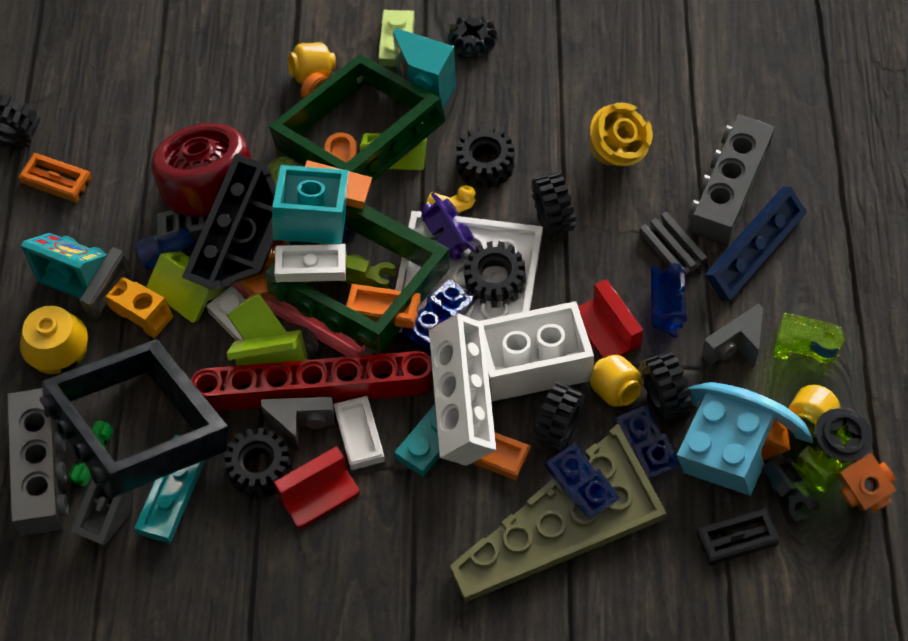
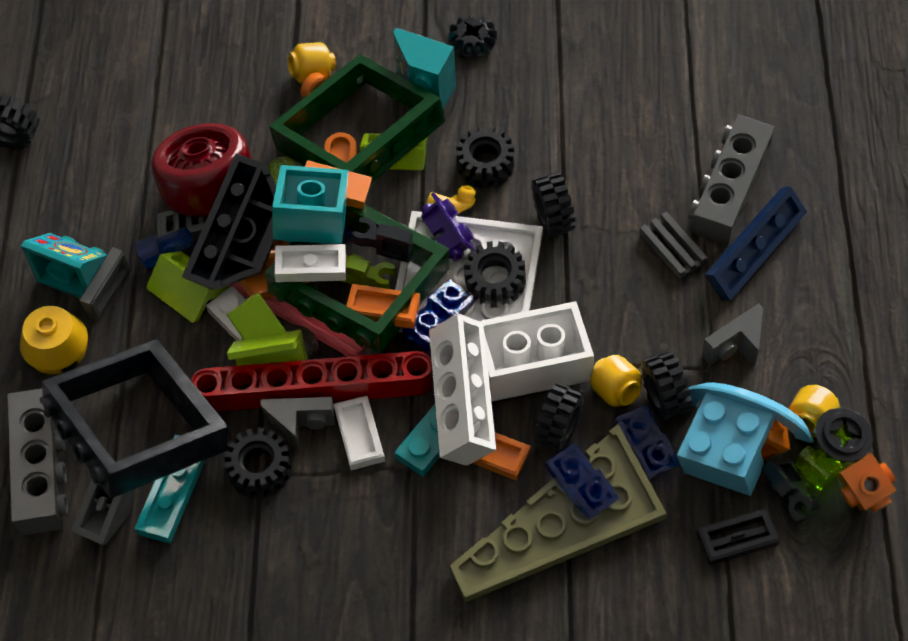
(51, 181): orange tile -> none
(79, 473): green axle -> none
(139, 306): light orange leg -> none
(316, 488): red panel -> none
(388, 240): none -> black plate
(393, 19): yellowish green plate -> none
(610, 323): red panel -> none
(619, 135): yellow cone -> none
(667, 308): clear blue hinge -> none
(808, 337): clear neon green leg -> none

